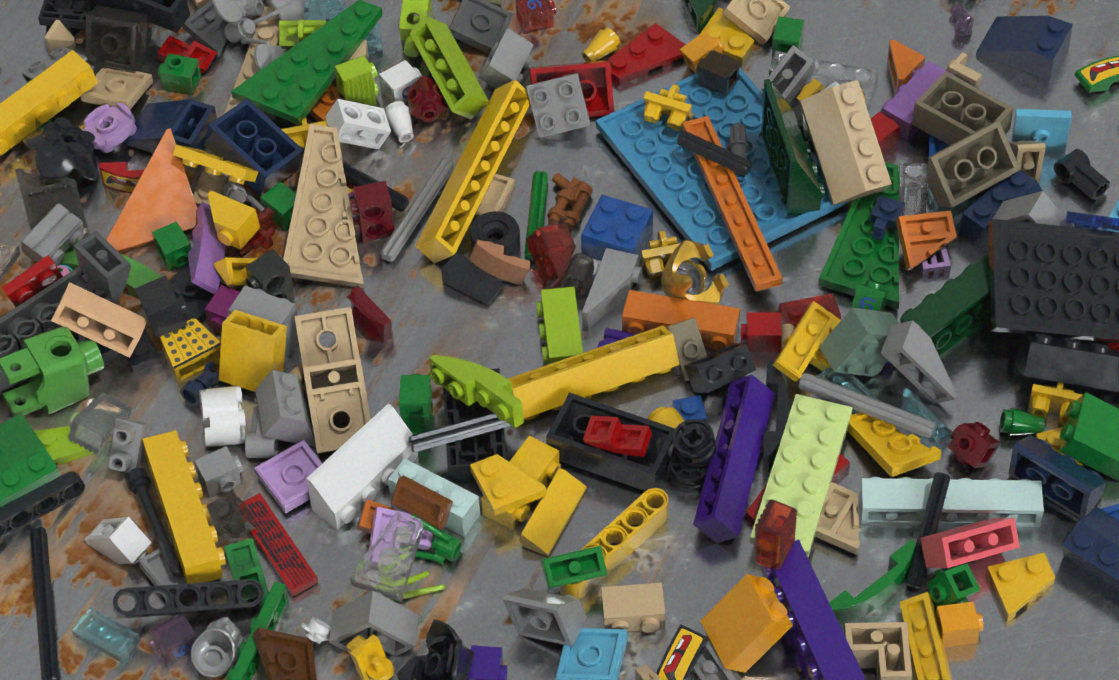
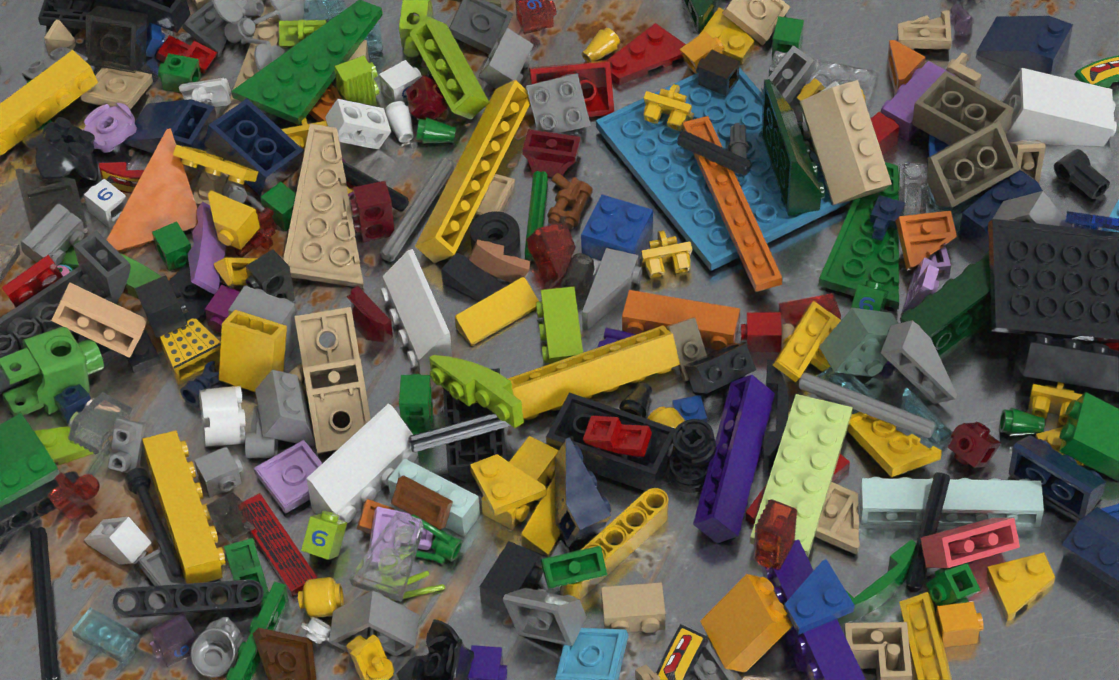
(72, 400): none -> dark blue bracket
(73, 497): none -> clear red hips
(105, 202): none -> white brick
(155, 39): none -> blue plate
(211, 92): none -> white hips
(321, 597): none -> yellow head
(324, 535): none -> lime brick
(415, 312): none -> white slope
(434, 132): none -> green cone
(496, 311): none -> yellow slope
(512, 571): none -> black brick
(550, 151): none -> dark red slope
(578, 504): none -> dark blue slope
(637, 400): none -> black cone
(686, 279): pearl gold piece -> none
(818, 600): none -> blue wing
(922, 284): none -> lavender plate
(926, 33): none -> tan wing
(1043, 125): medium azure plate -> none
(1059, 110): none -> white slope

